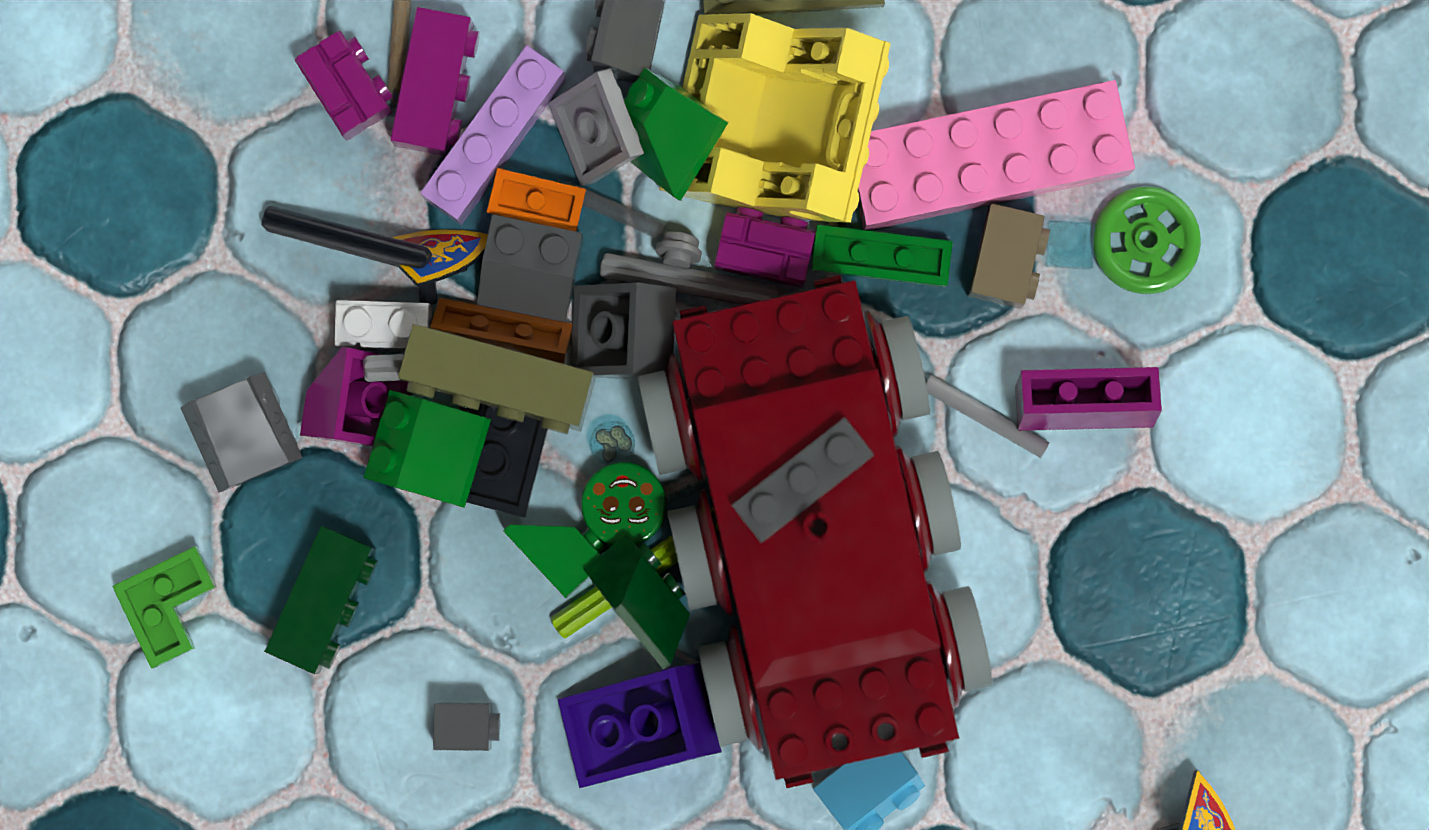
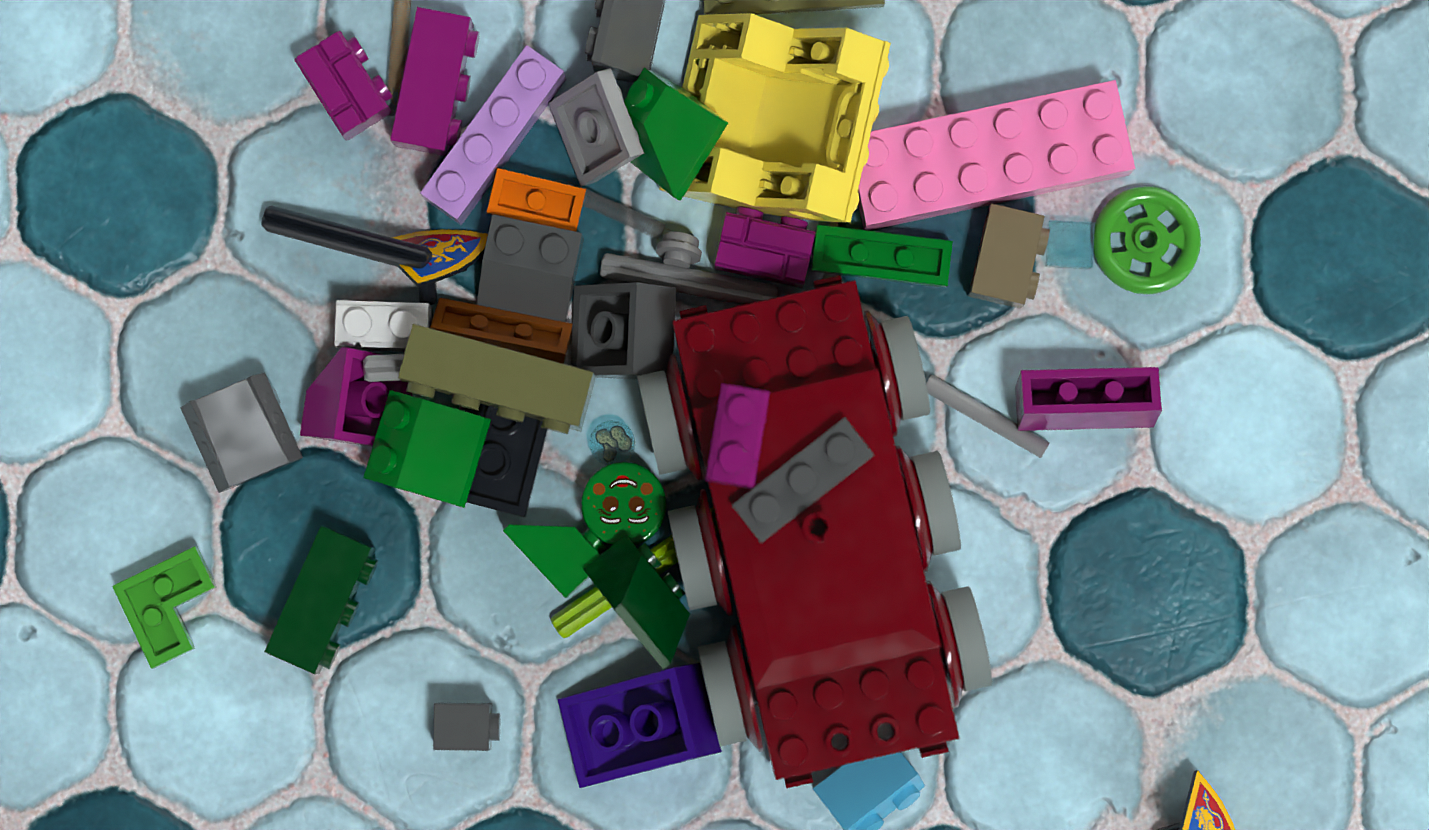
(737, 436): none -> magenta brick

